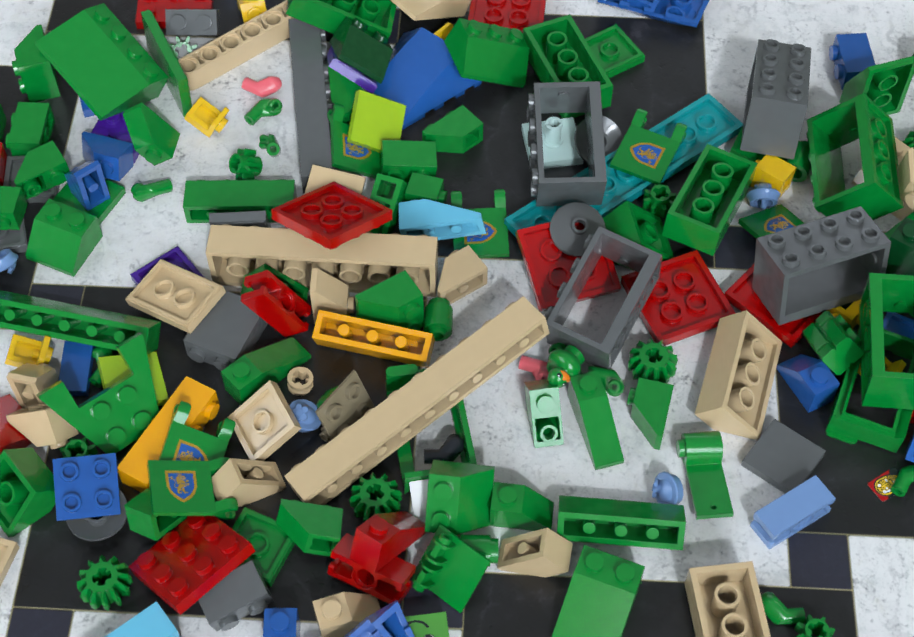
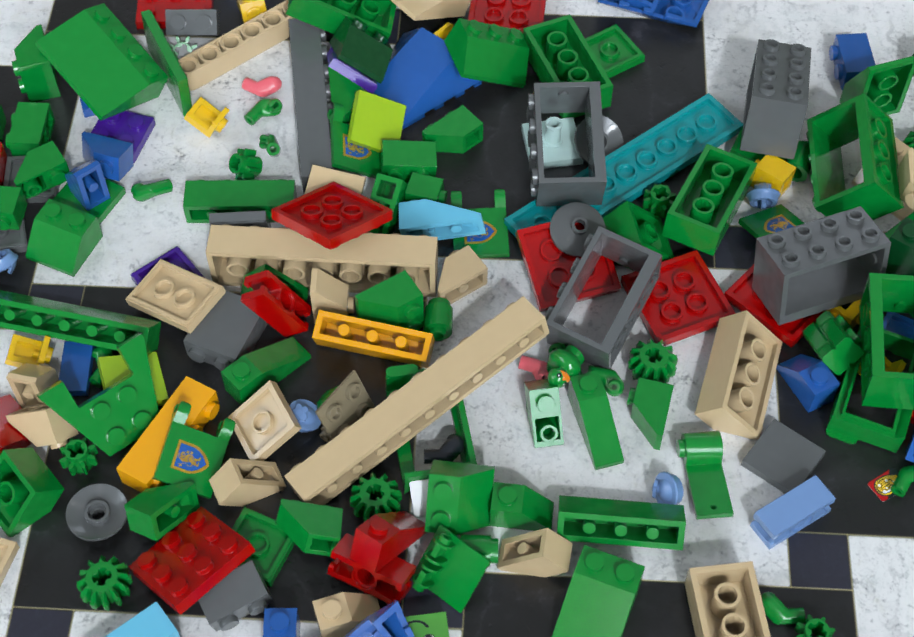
(86, 486): blue hinge -> none
(150, 134): green slope -> none
(187, 489): green flag -> none
(297, 388): tan bush -> none
(646, 152): green flag -> none

